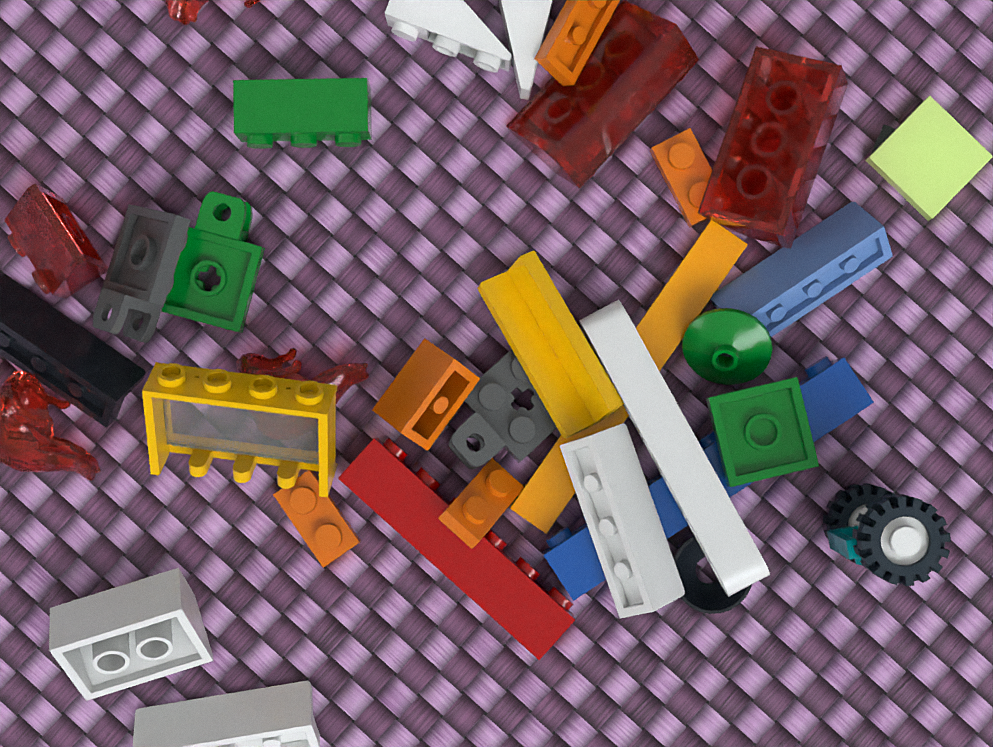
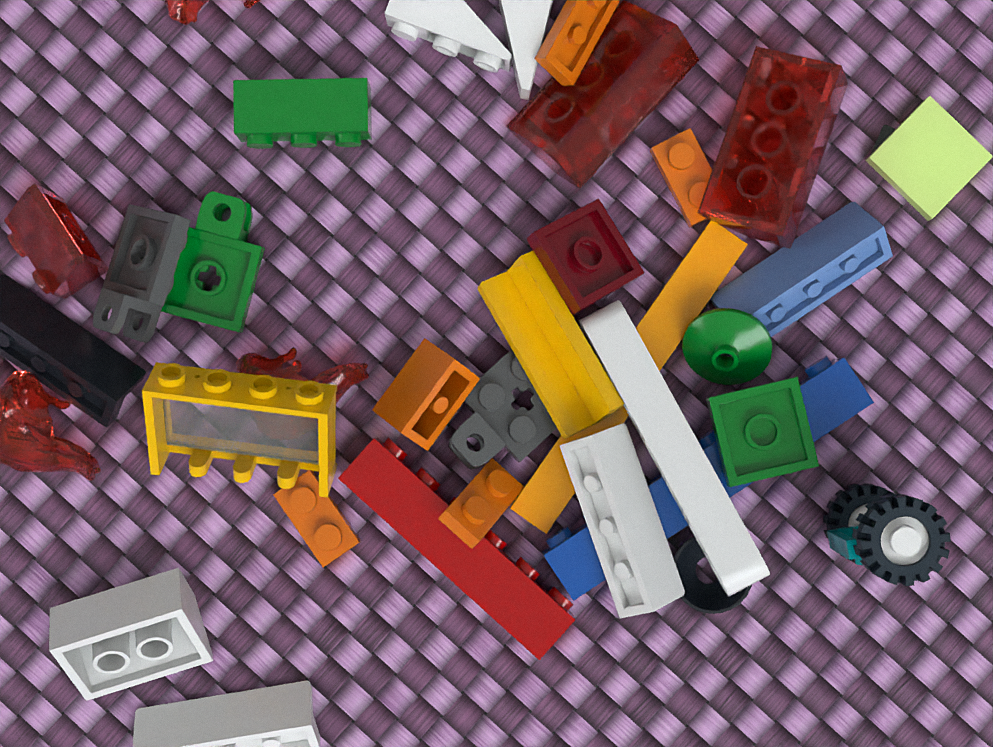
(585, 256): none -> dark red plate

